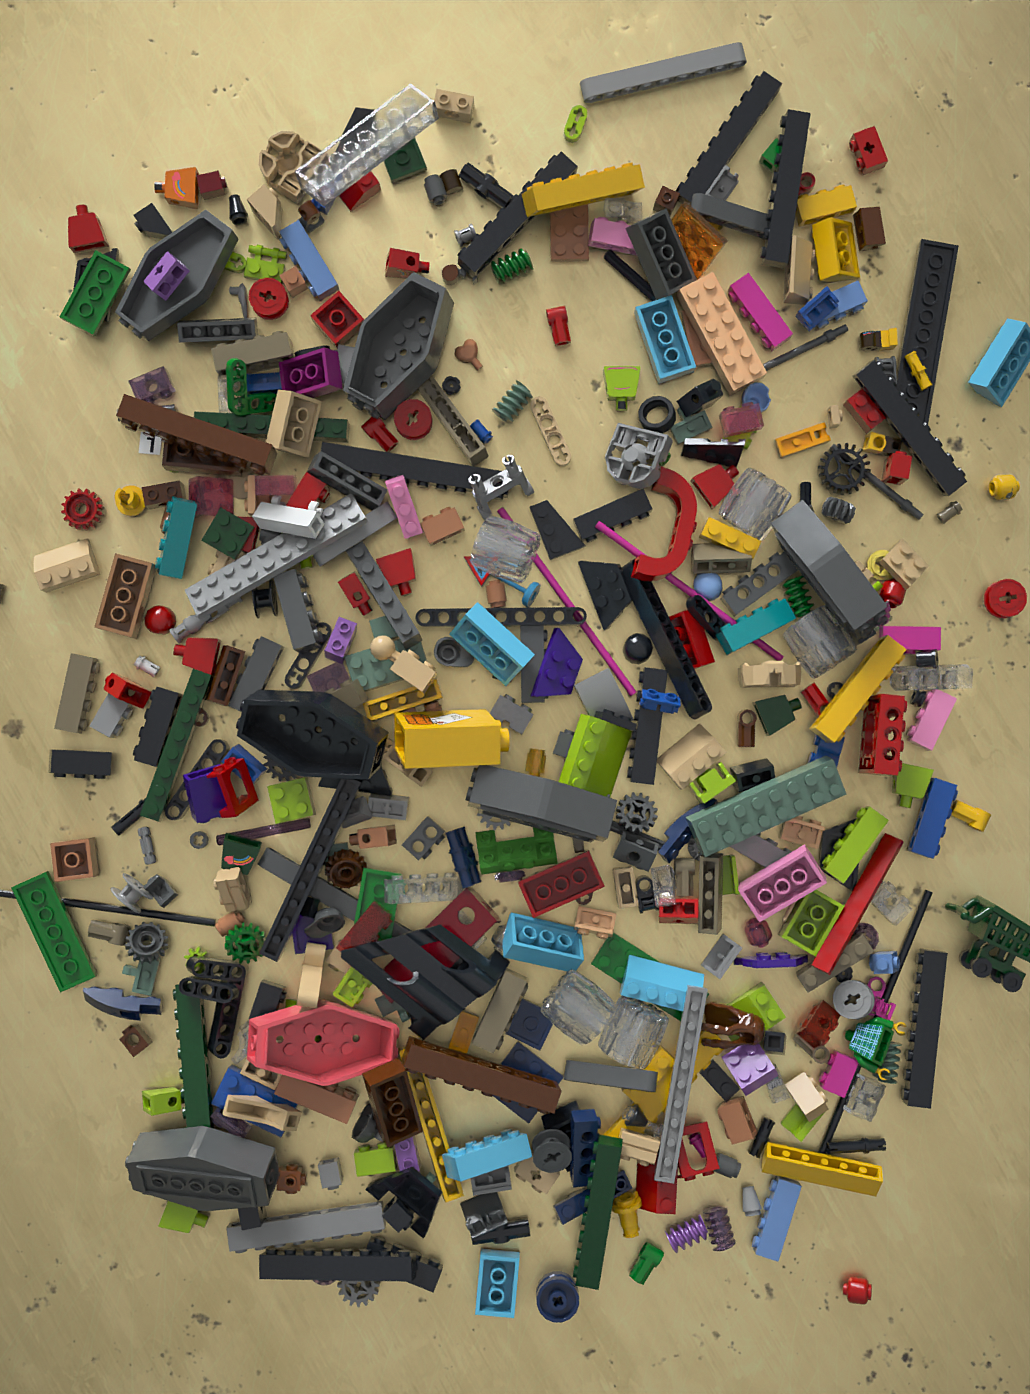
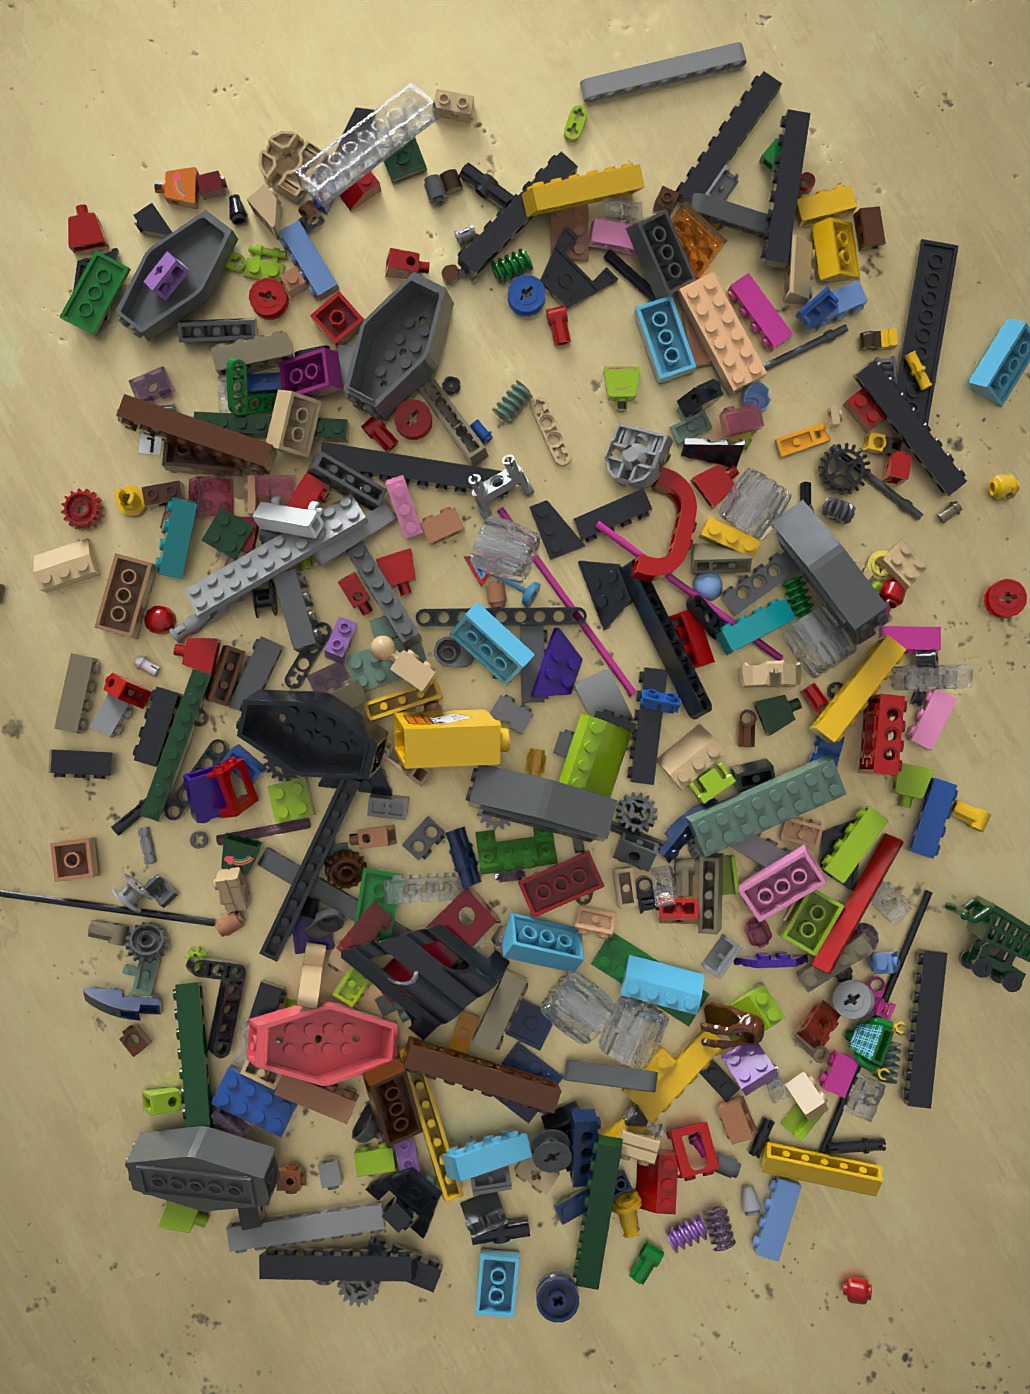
(54, 931): green plate -> none
(199, 989): black beam -> none
(241, 292): light grey bar -> none
(245, 943): green gear -> none
(259, 1110): tan arch -> none
(358, 813): light grey slope -> none
(468, 353): nougat rock -> none
(523, 285): none -> blue piece
(566, 279): none -> black wing
(637, 648): black hair -> none
(651, 403): black tyre -> none
(680, 1084): light grey plate -> none
(775, 1043): black brick -> none
(870, 141): red brick -> none

